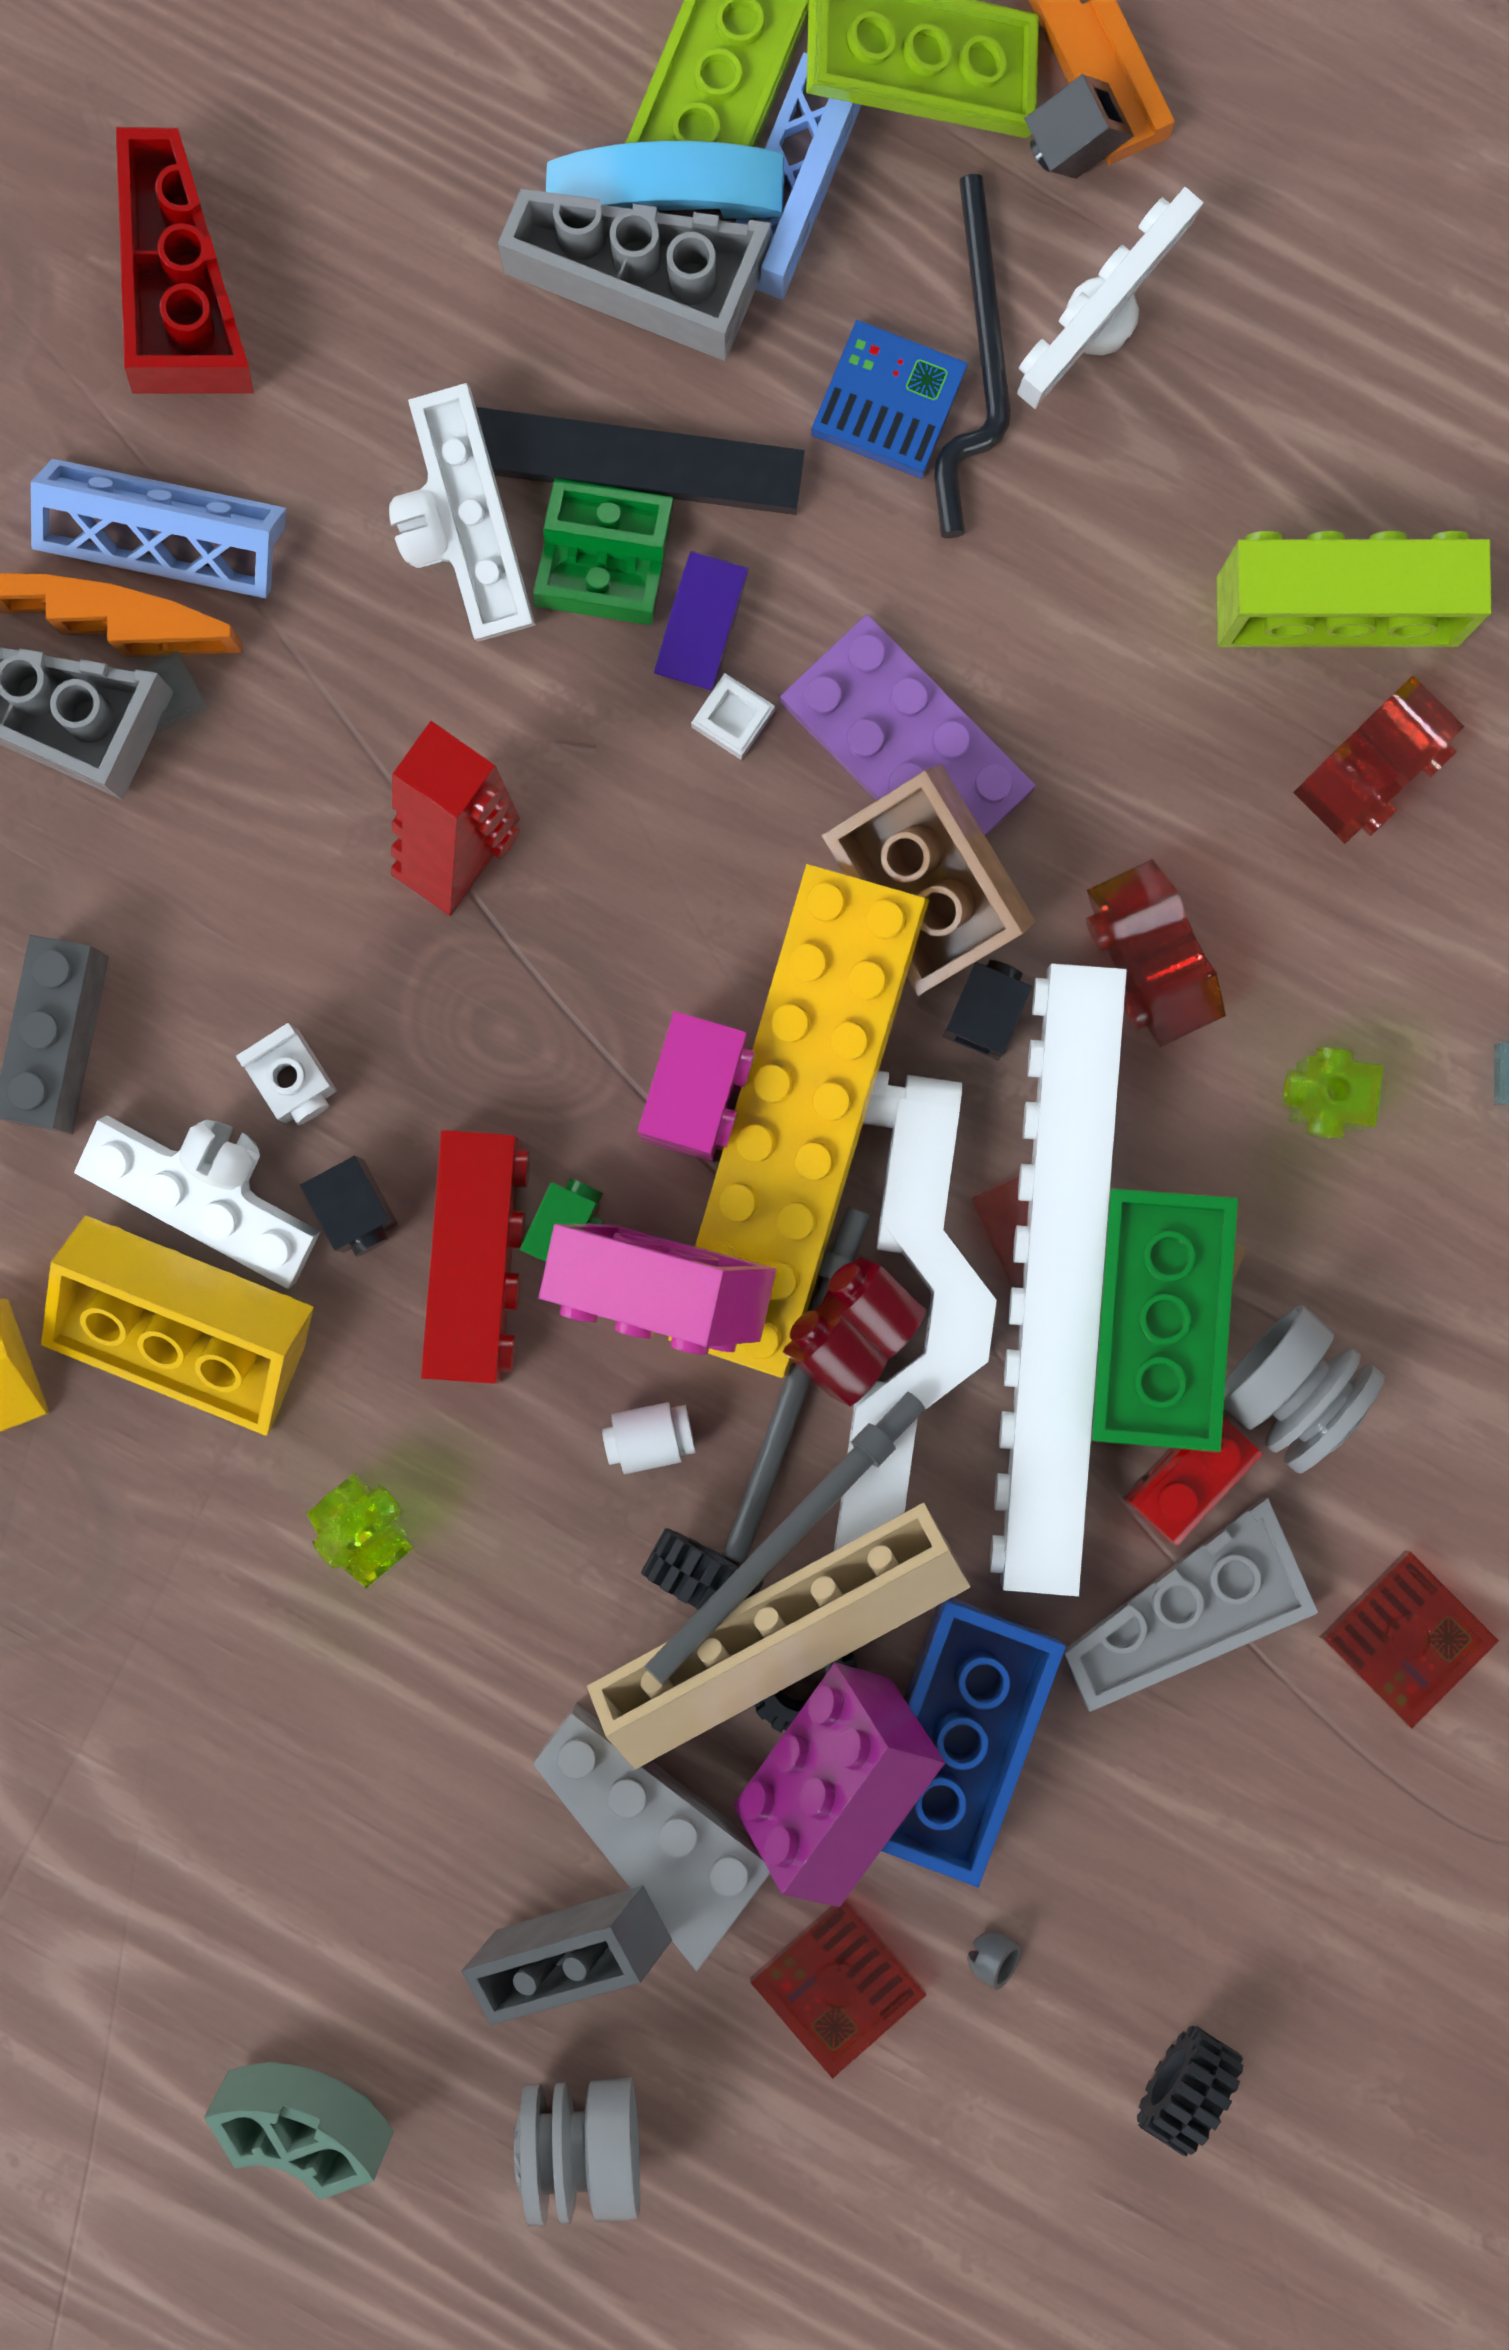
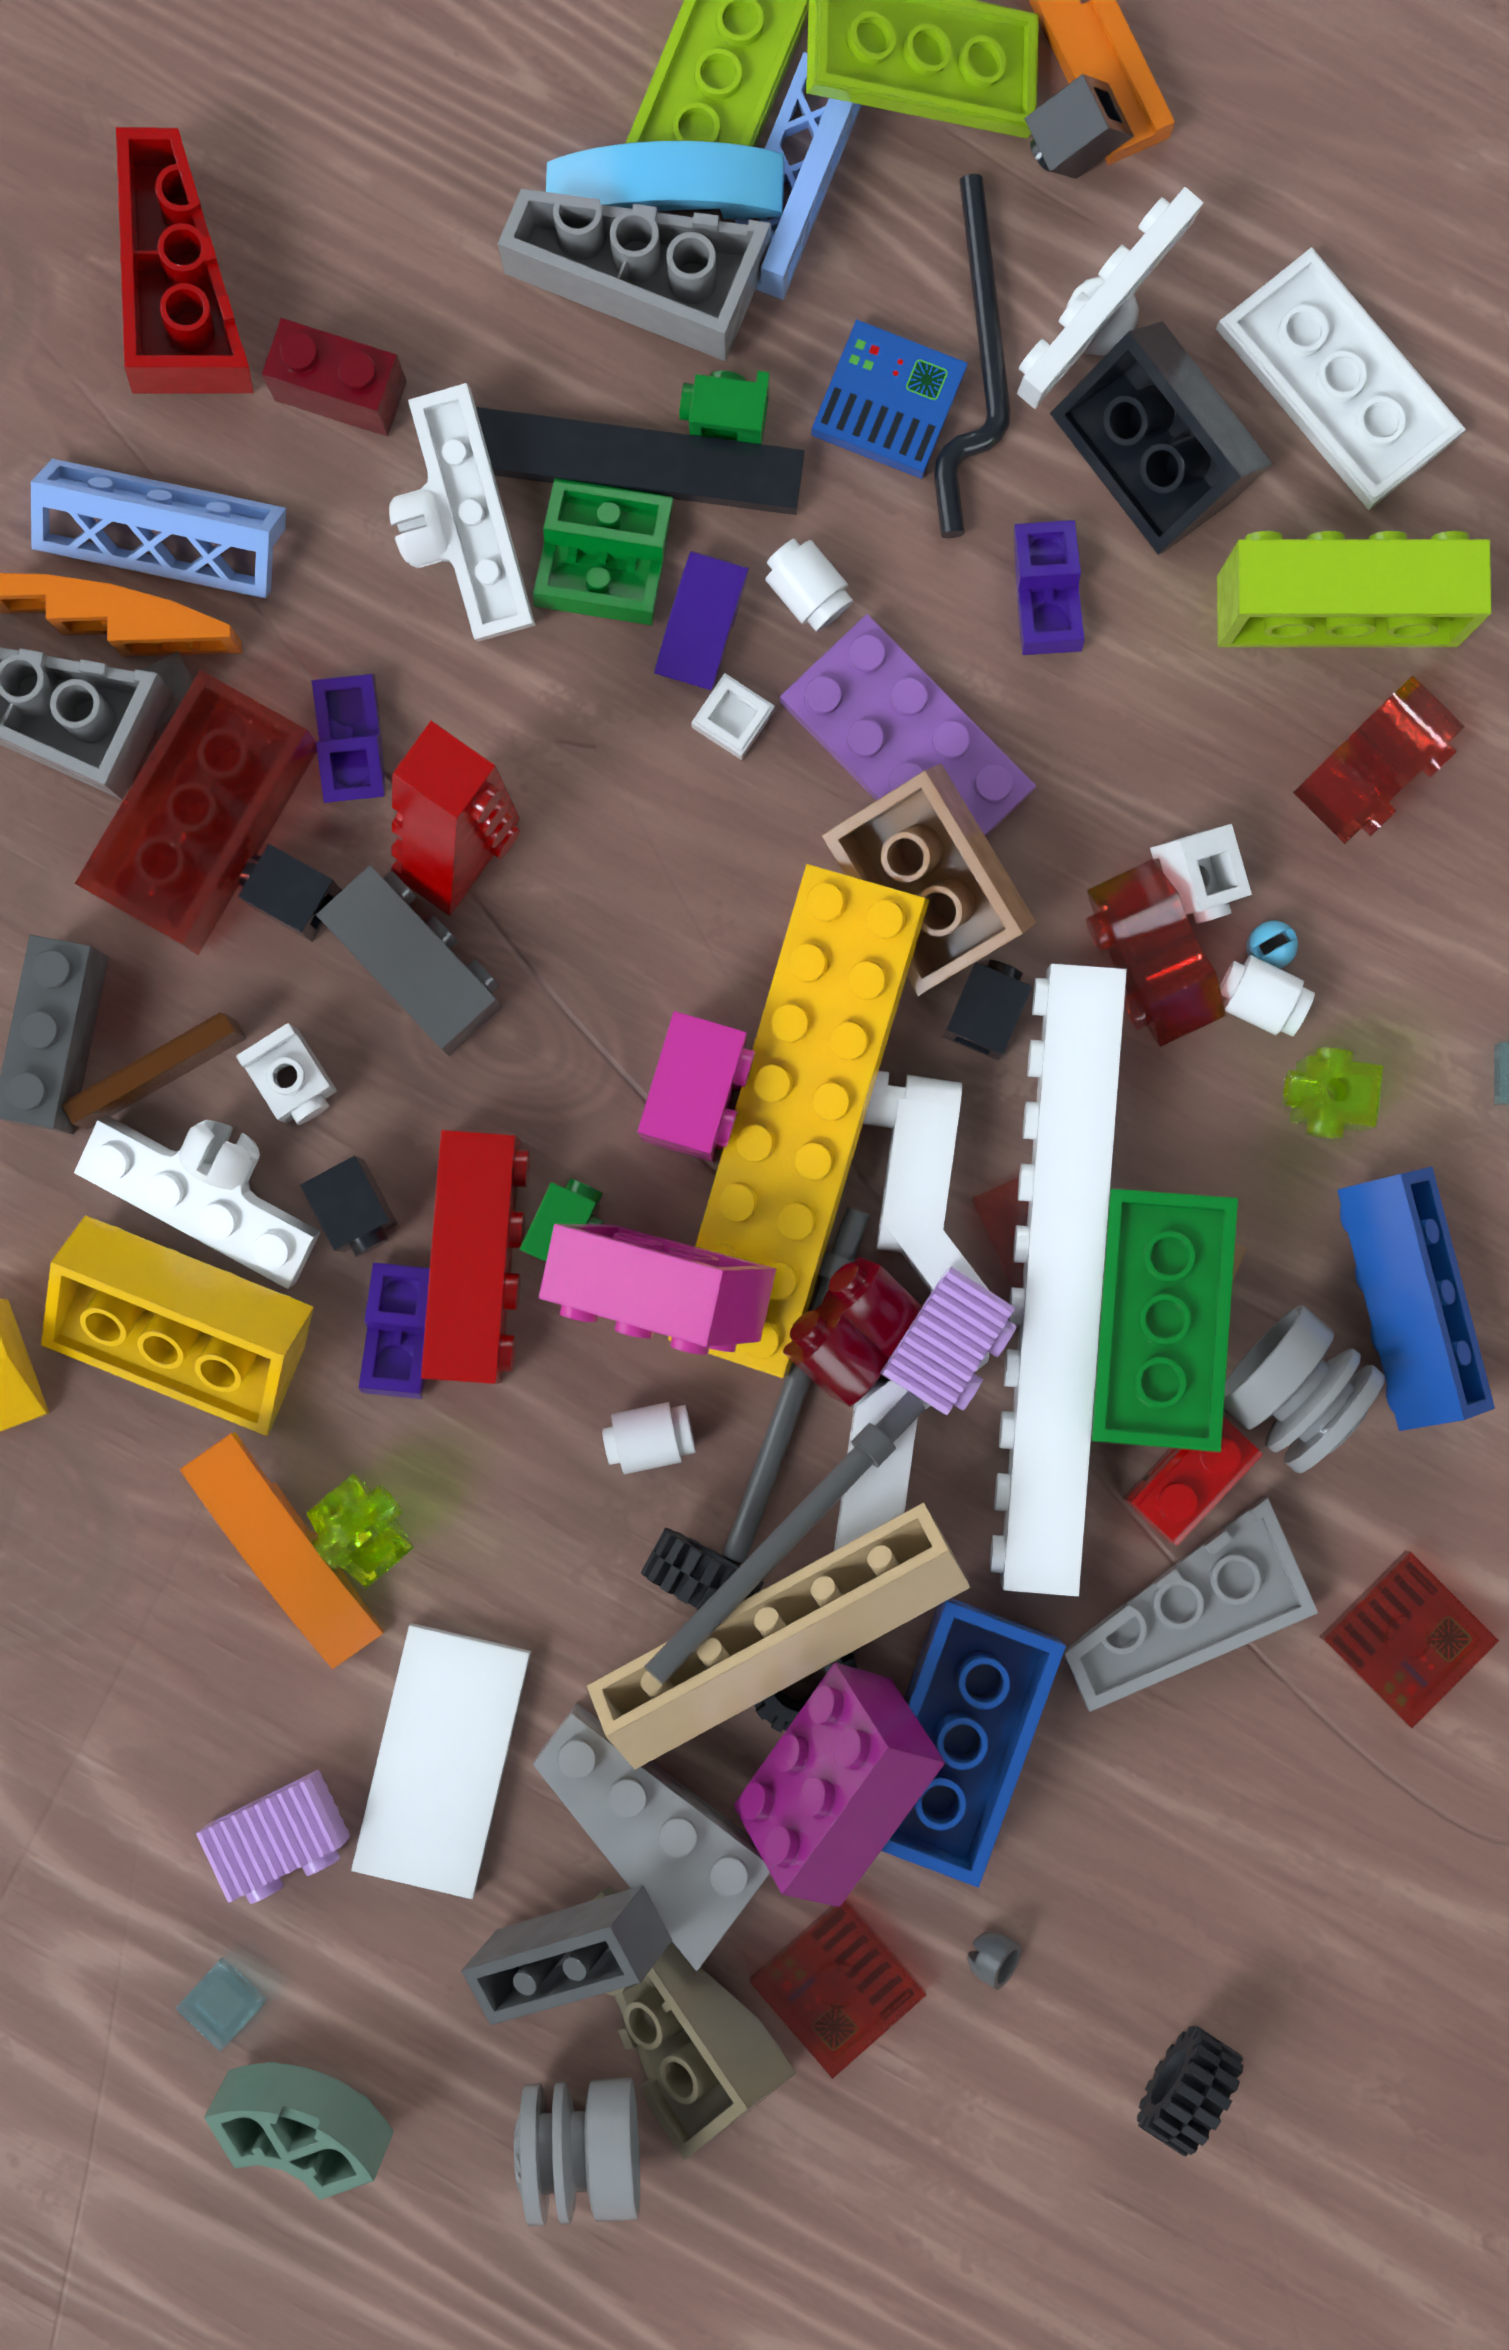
(154, 1070): none -> reddish brown tile
(198, 812): none -> clear red brick
(221, 2004): none -> clear light blue tile
(274, 1837): none -> lavender brick
(281, 1550): none -> orange slope
(286, 891): none -> black brick
(334, 377): none -> dark red brick
(349, 738): none -> dark purple slope
(395, 1331): none -> dark purple slope
(412, 958): none -> dark grey brick
(441, 1761): none -> white tile
(699, 2049): none -> dark tan wedge
(726, 406): none -> green brick
(808, 584): none -> white brick
(950, 1341): none -> lavender brick
(1048, 587): none -> dark purple slope
(1160, 436): none -> black slope
(1205, 871): none -> white brick
(1266, 996): none -> white brick
(1267, 930): none -> medium azure hinge
(1340, 378): none -> white tile
(1415, 1300): none -> blue brick

